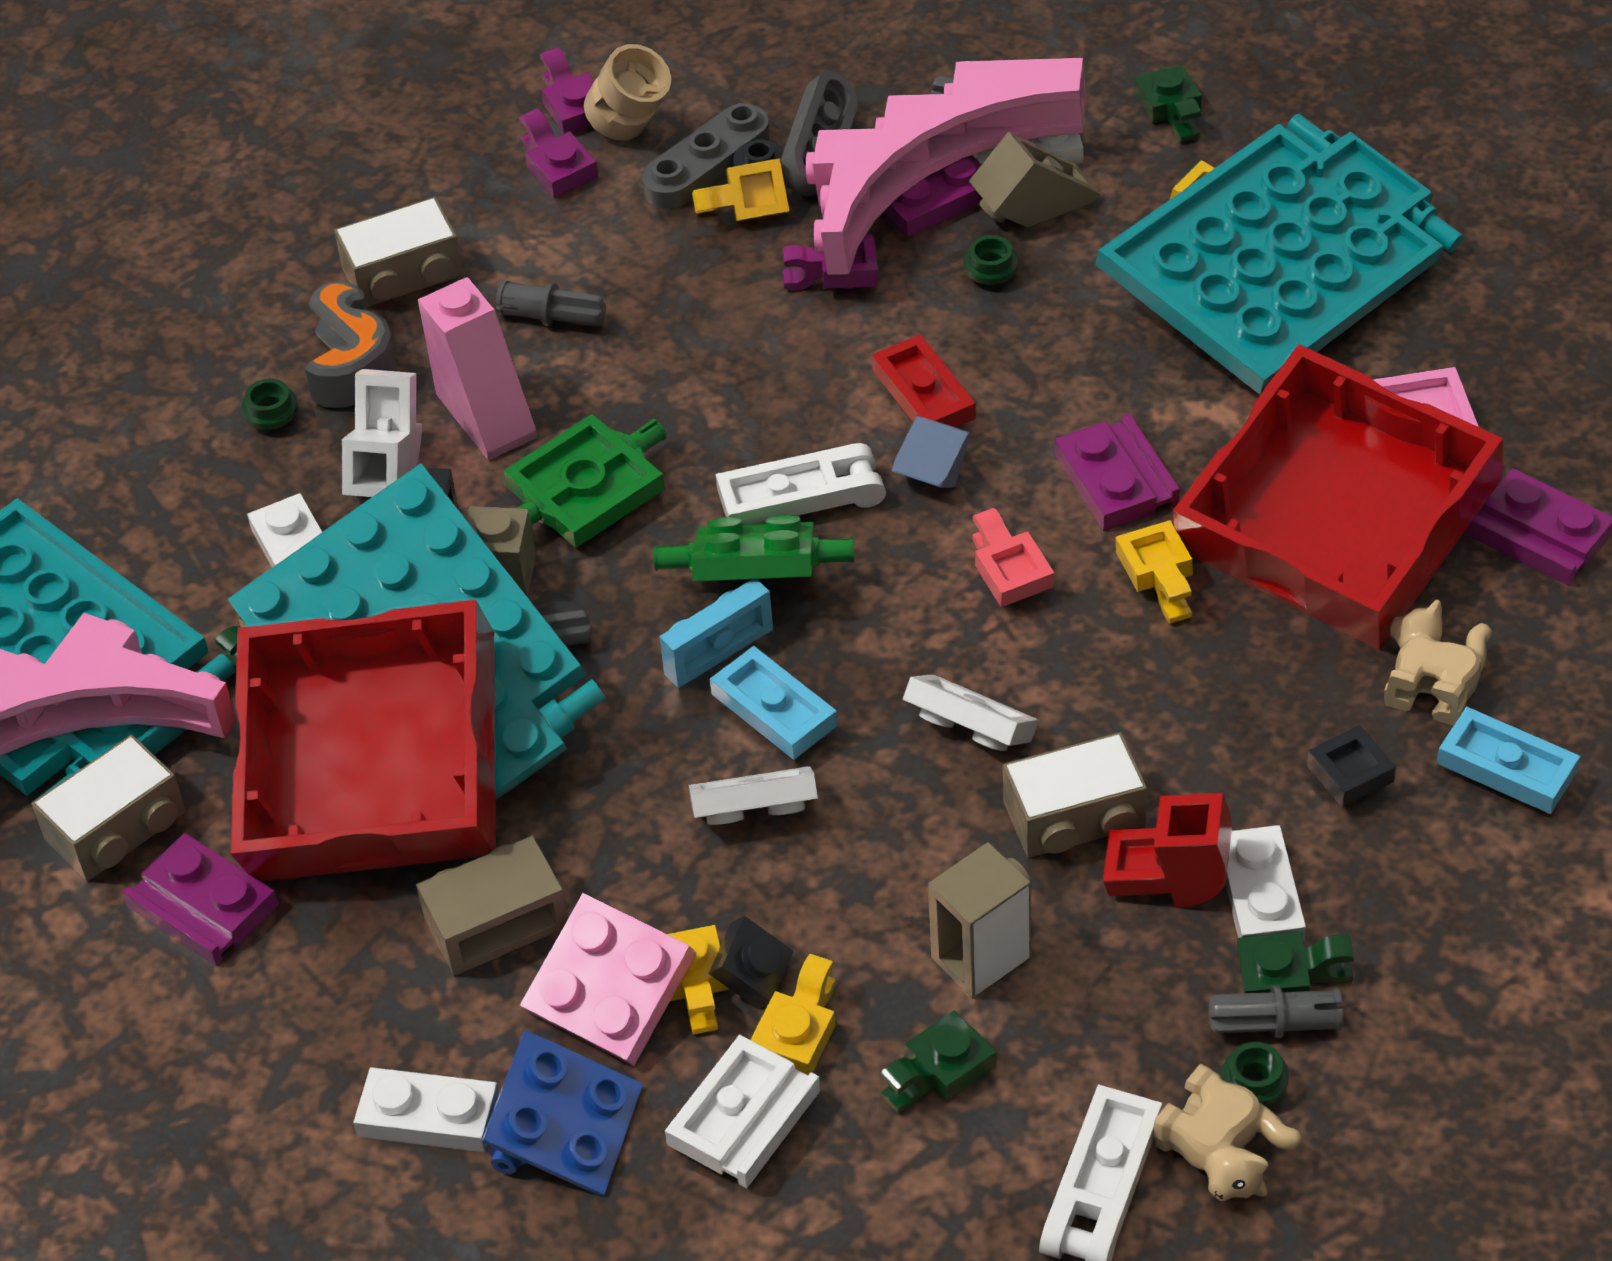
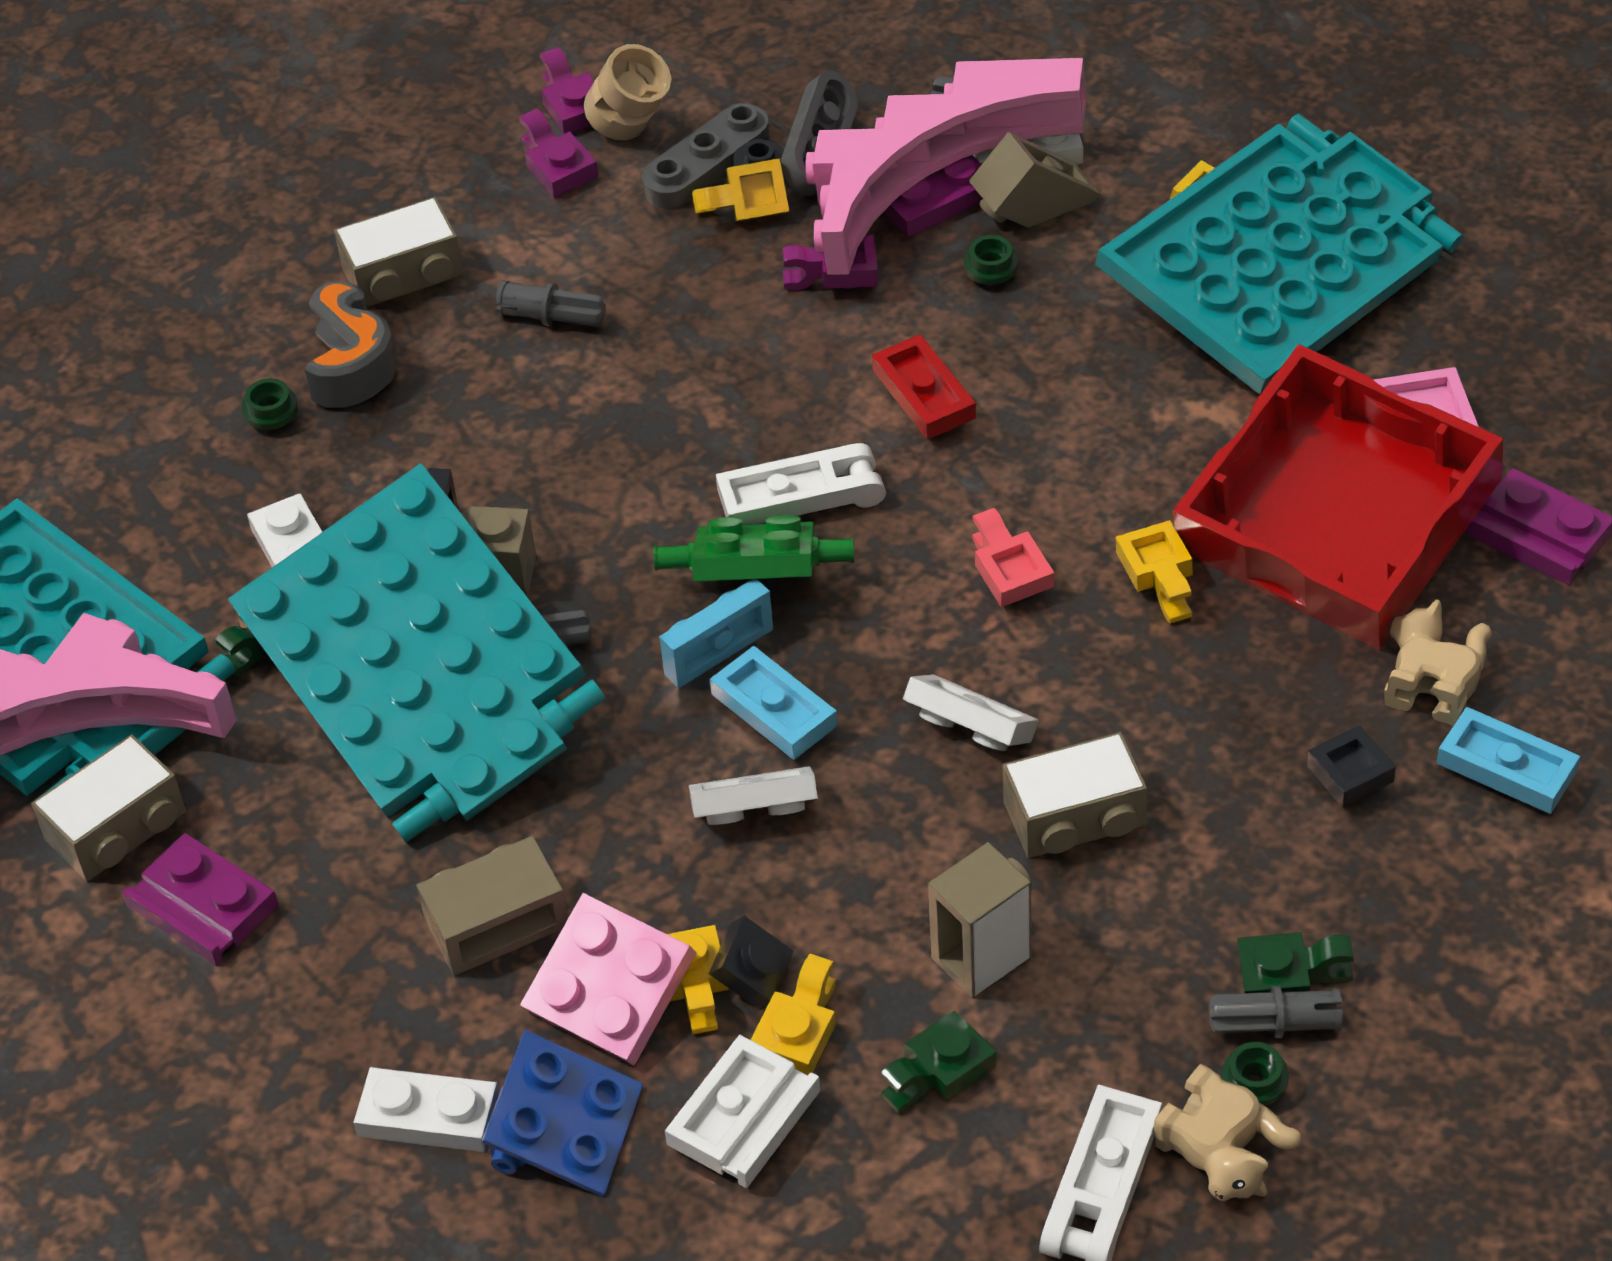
(365, 742): red tile -> none
(385, 432): white brick -> none
(475, 369): bright pink slope -> none
(587, 478): green plate -> none
(932, 452): sand blue slope -> none
(1116, 472): magenta plate -> none
(1171, 97): dark green plate -> none
(1179, 857): red brick -> none
(1262, 884): white plate -> none

